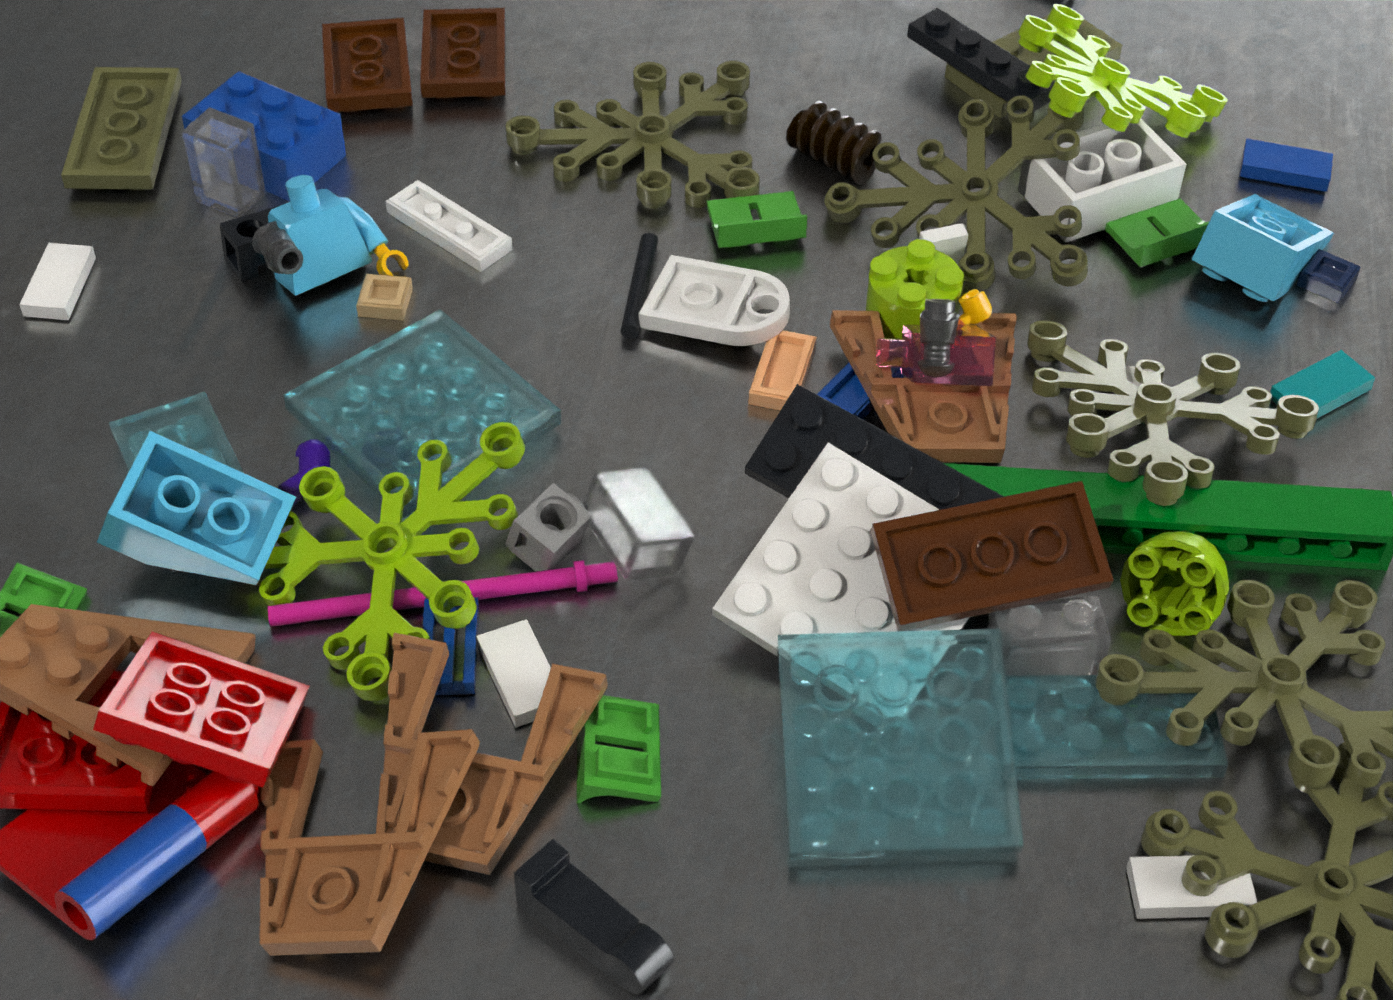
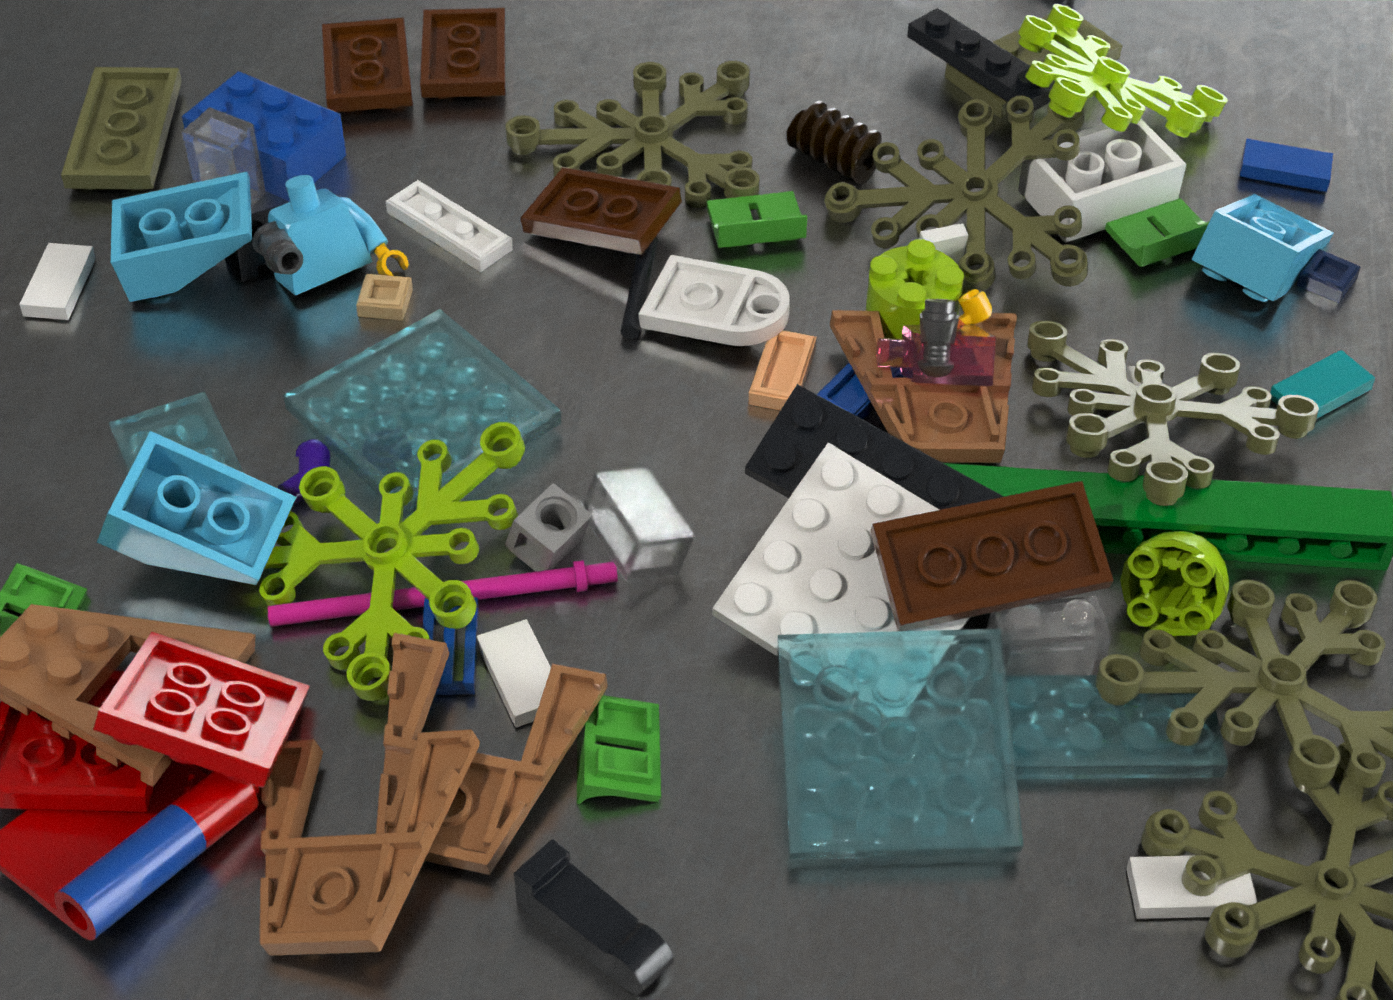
(178, 233): none -> medium azure slope
(601, 210): none -> reddish brown plate

